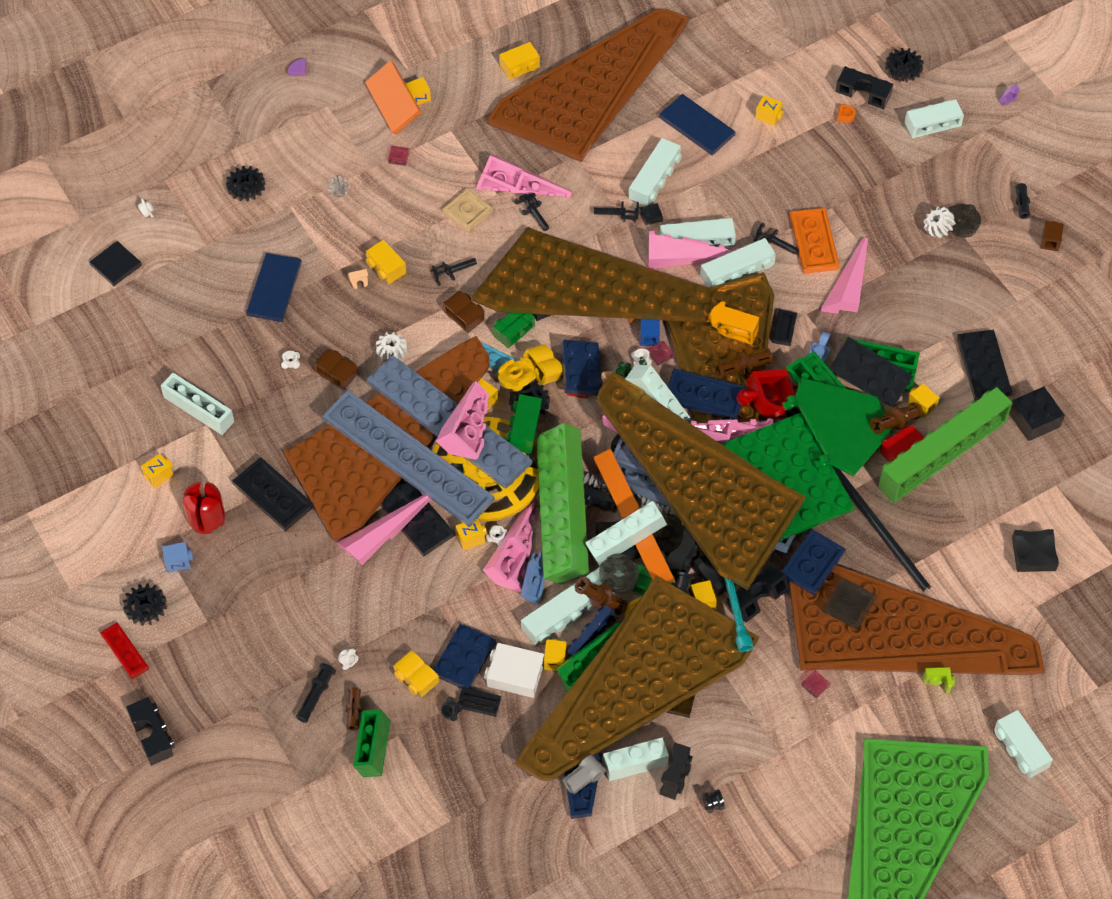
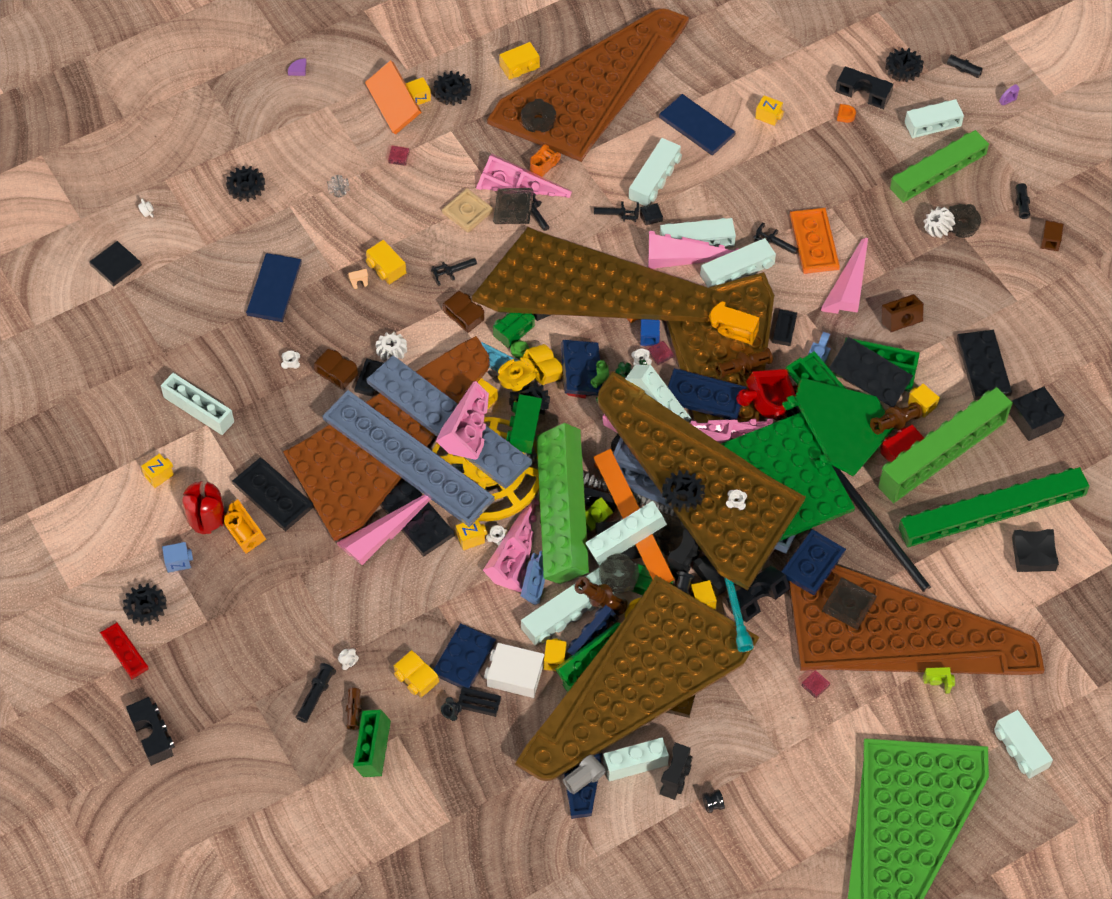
(245, 531): none -> light orange piece
(368, 369): none -> black tile
(452, 88): none -> black gear
(513, 206): none -> clear smoke plate
(518, 349): none -> bright green plate
(534, 108): none -> clear smoke plate
(544, 160): none -> orange piece
(597, 513): none -> lime bracket
(602, 373): none -> bright green arm
(683, 491): none -> black gear
(736, 494): none -> white plate
(902, 313): none -> reddish brown brick
(939, 166): none -> bright green brick
(964, 66): none -> black pin
(993, 506): none -> green brick

